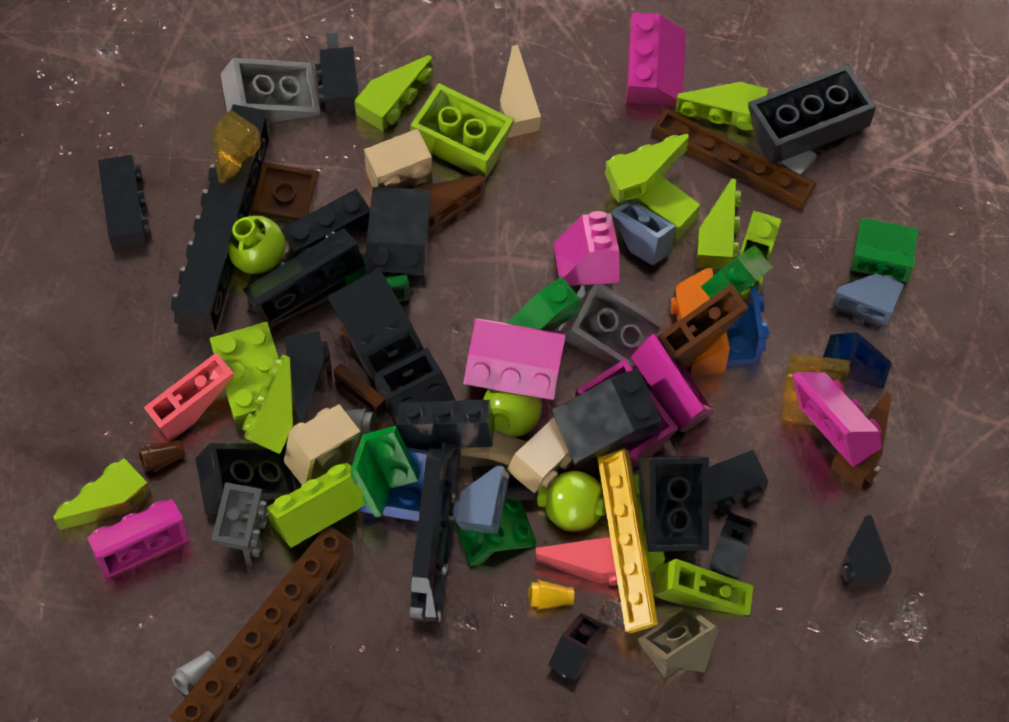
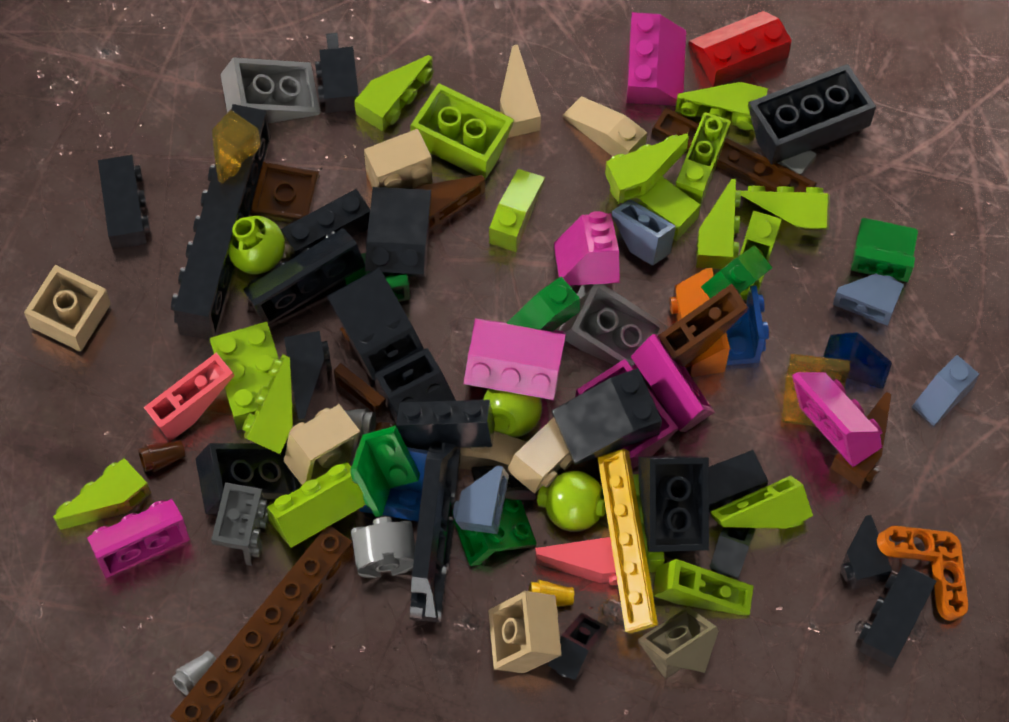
(67, 308): none -> tan brick
(383, 547): none -> light grey brick
(515, 210): none -> lime slope
(524, 632): none -> tan brick
(606, 127): none -> tan slope
(703, 156): none -> lime slope
(741, 47): none -> red slope
(774, 506): none -> lime slope
(800, 209): none -> lime slope
(895, 615): none -> black brick
(940, 560): none -> orange beam
(946, 390): none -> sand blue slope

